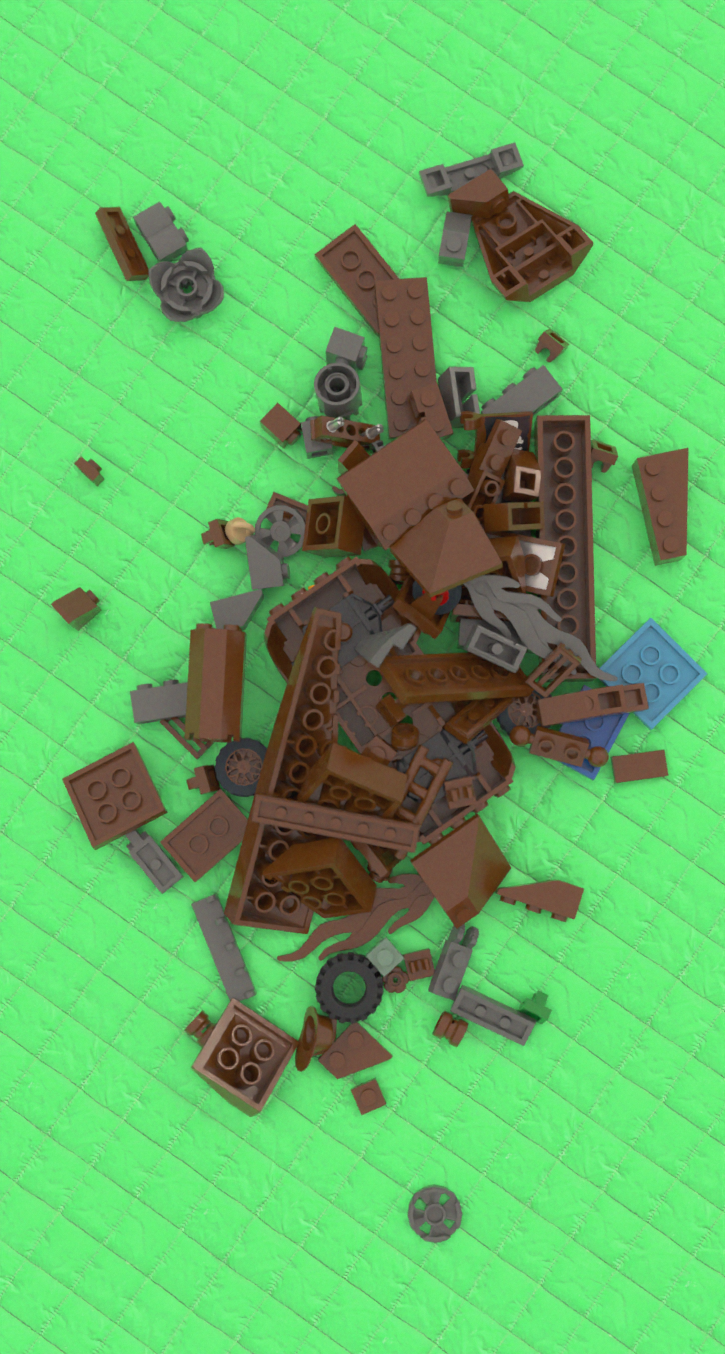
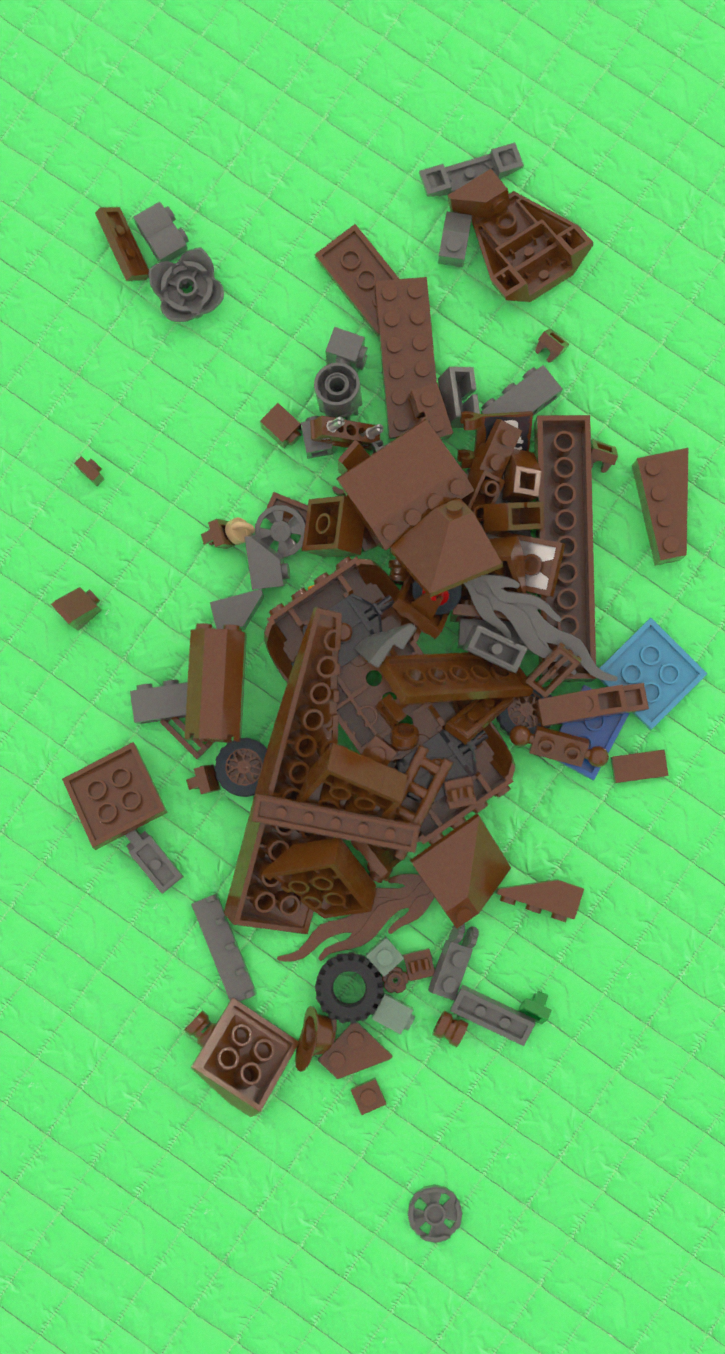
(206, 835): reddish brown plate -> none
(394, 1014): none -> sand green brick

